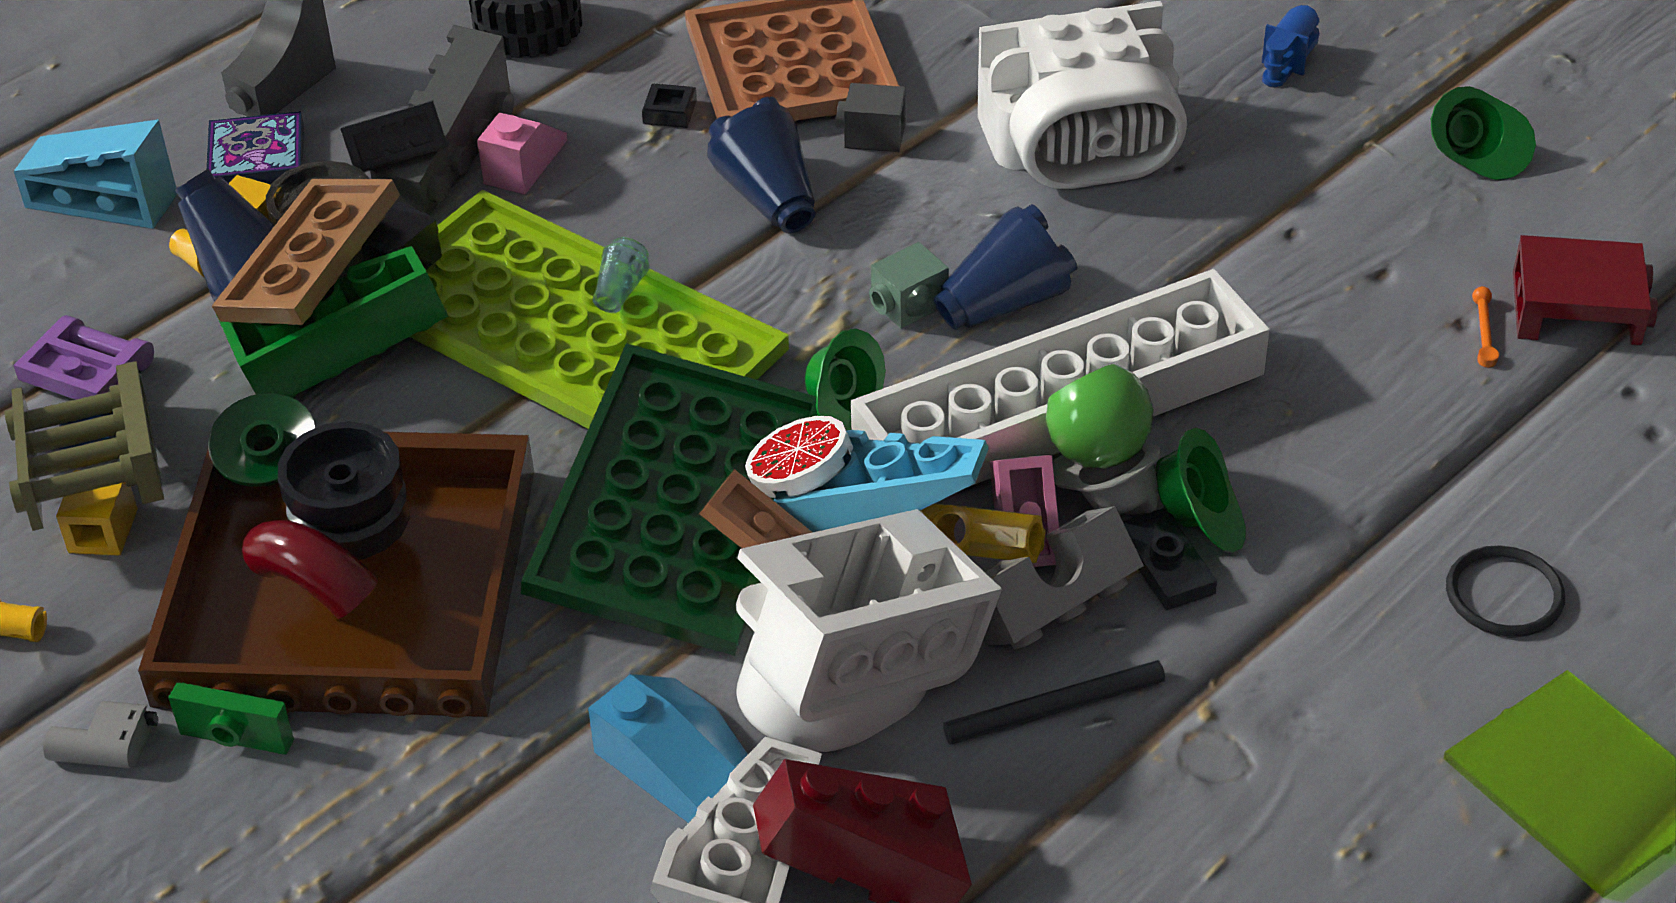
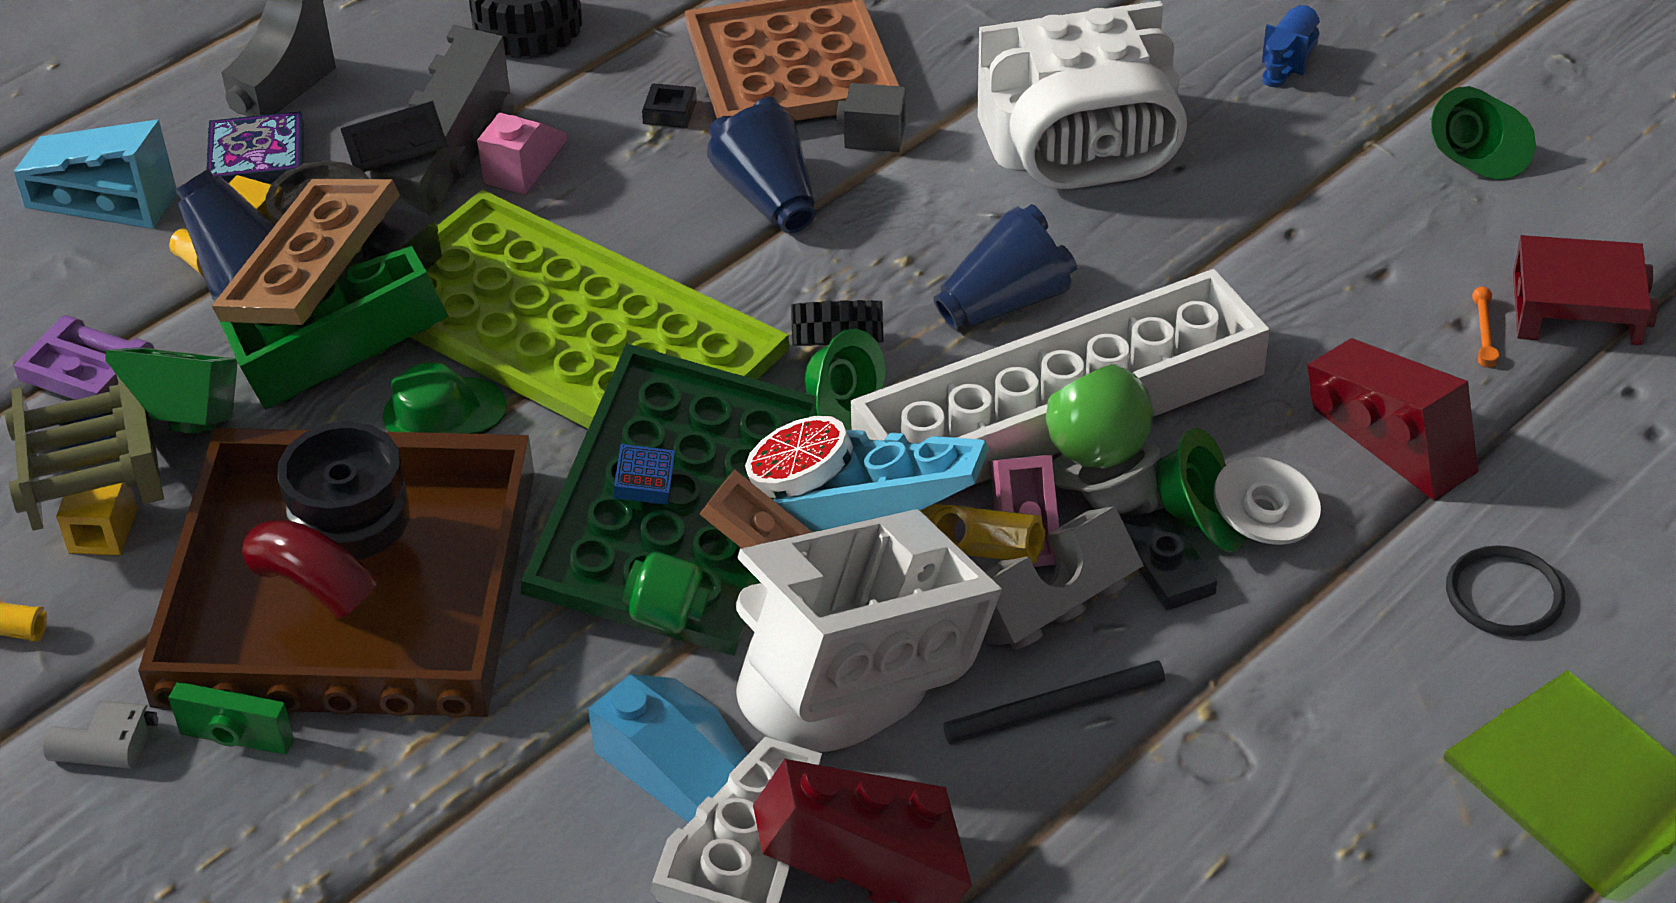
(178, 386): none -> green slope
(249, 427): dark green dish -> none
(440, 401): none -> green piece
(620, 271): clear light blue cone -> none
(644, 474): none -> blue tile
(665, 592): none -> green head
(822, 321): none -> black tyre
(906, 284): sand green brick -> none
(1267, 500): none -> white dish
(1399, 413): none -> dark red wedge

